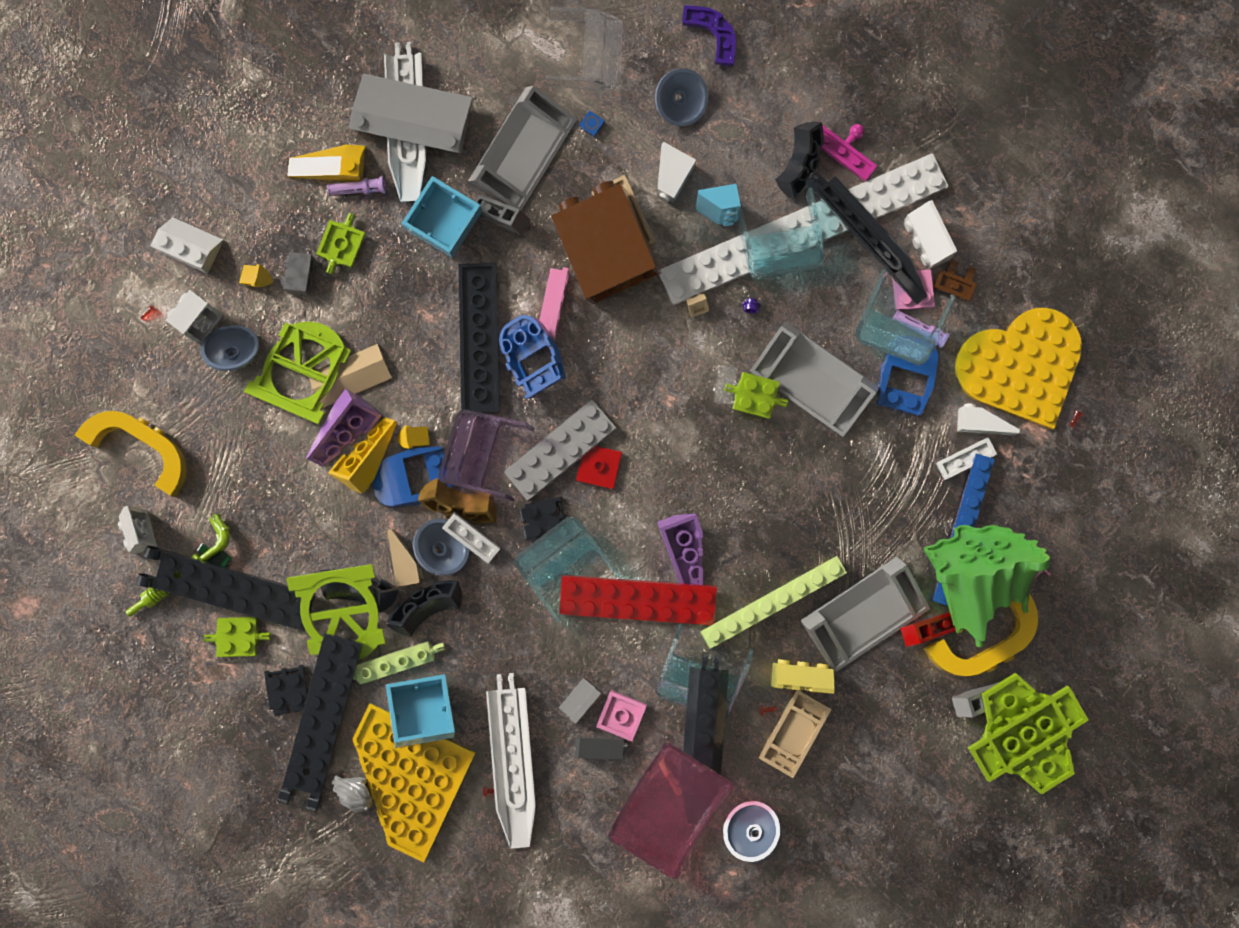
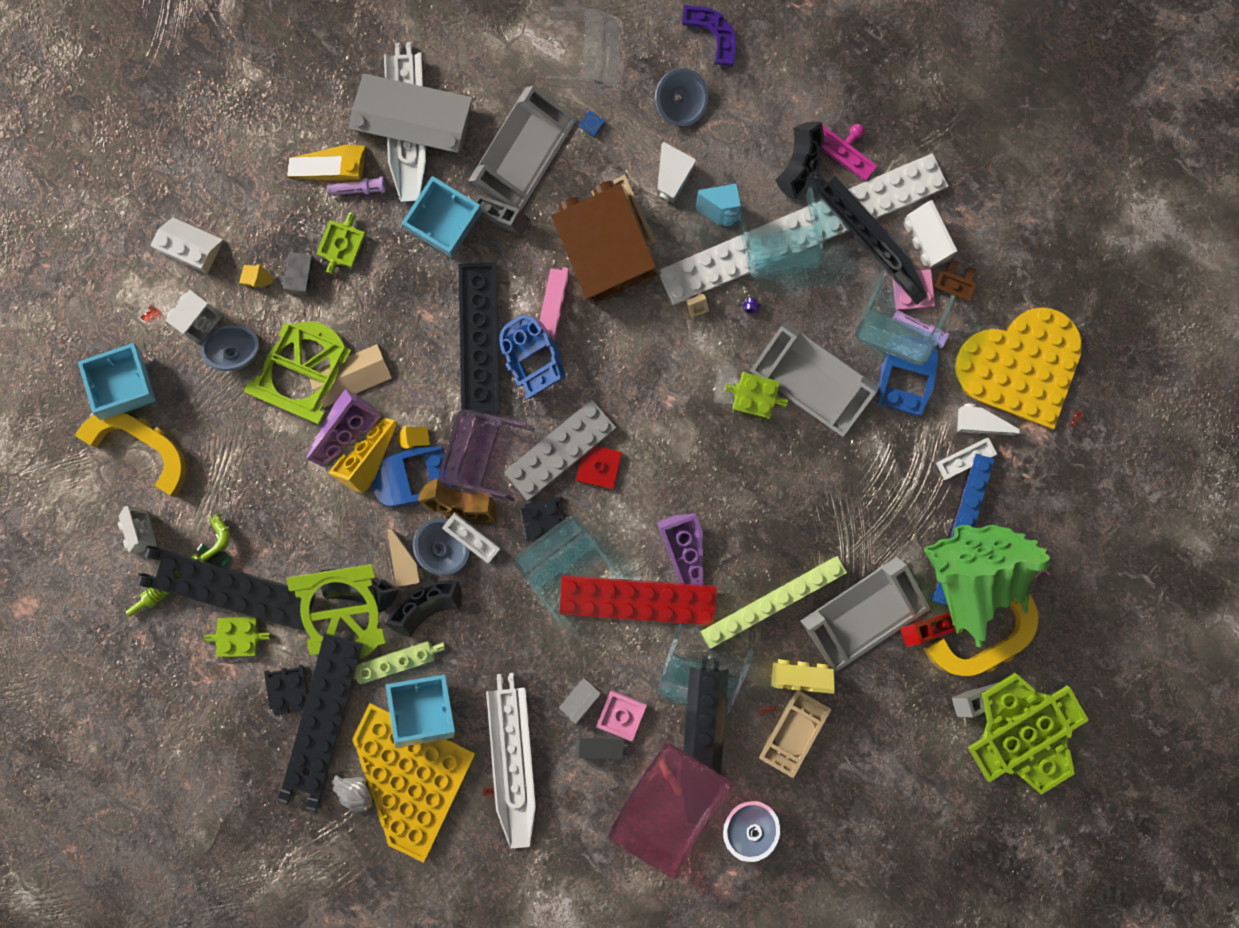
(116, 381): none -> medium azure container

